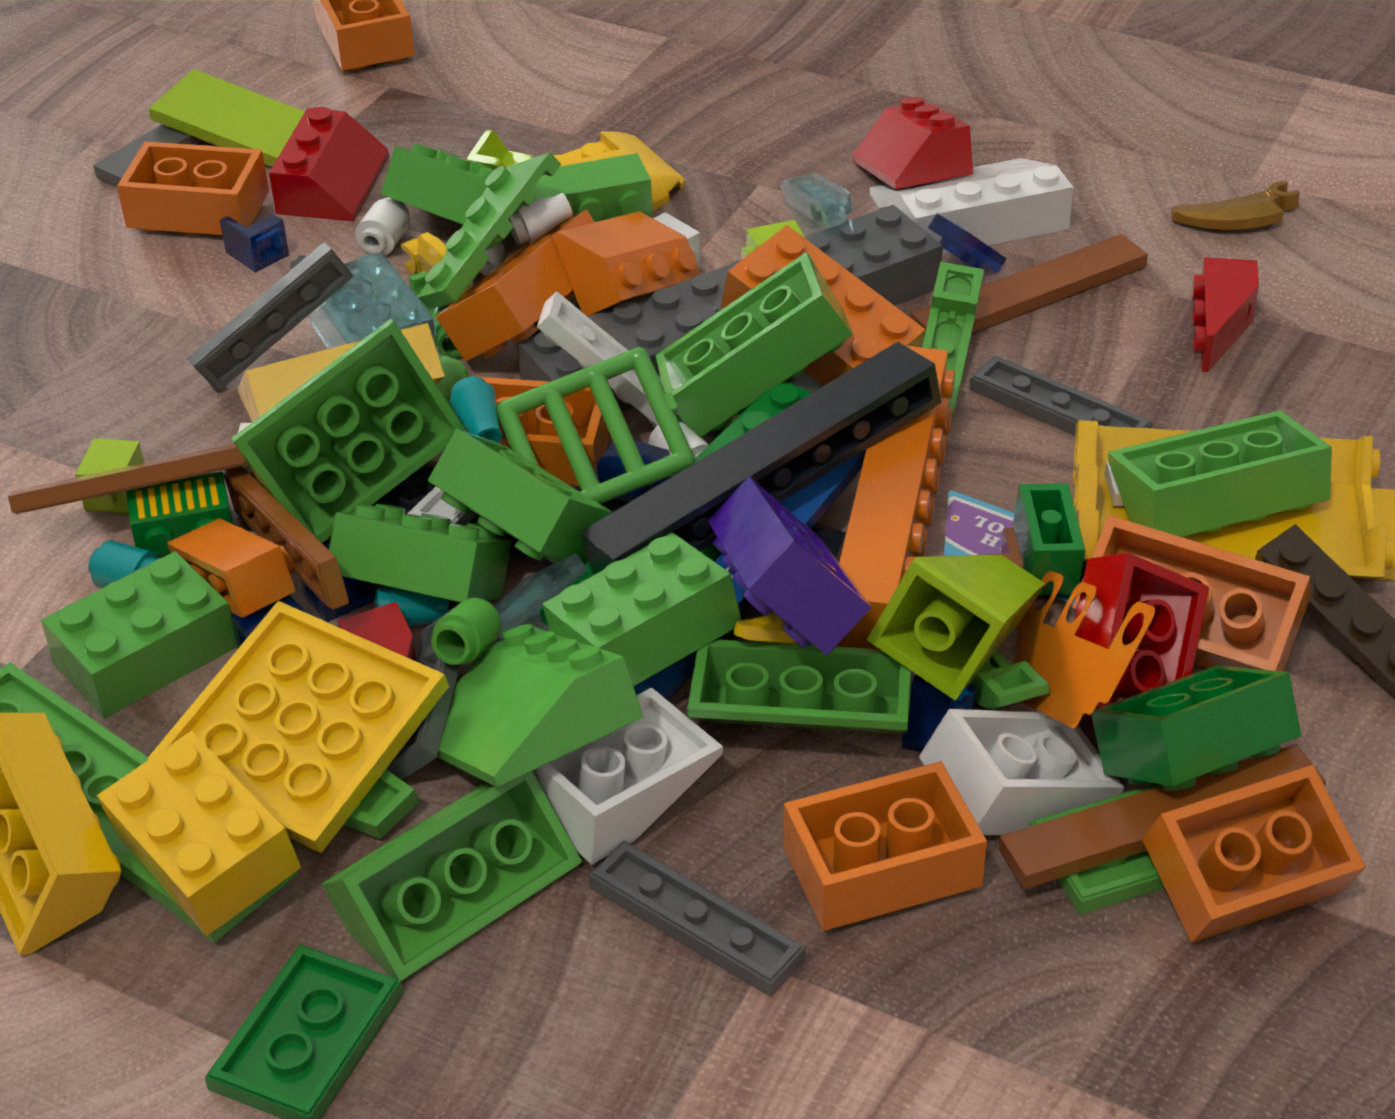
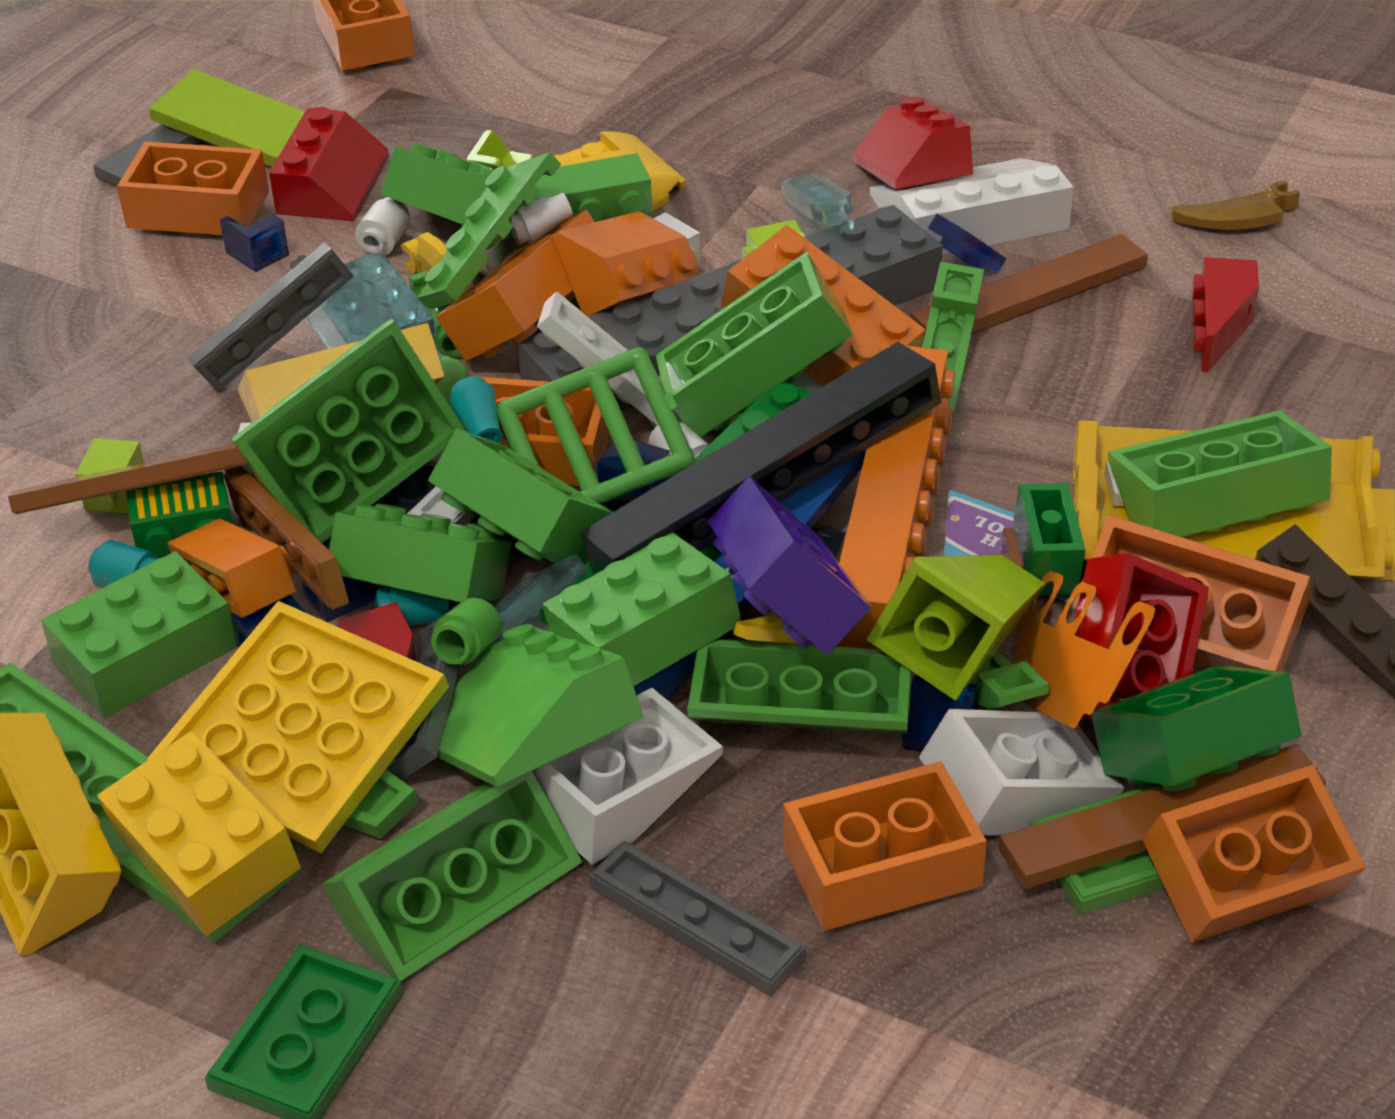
(1047, 398): dark grey tile -> none

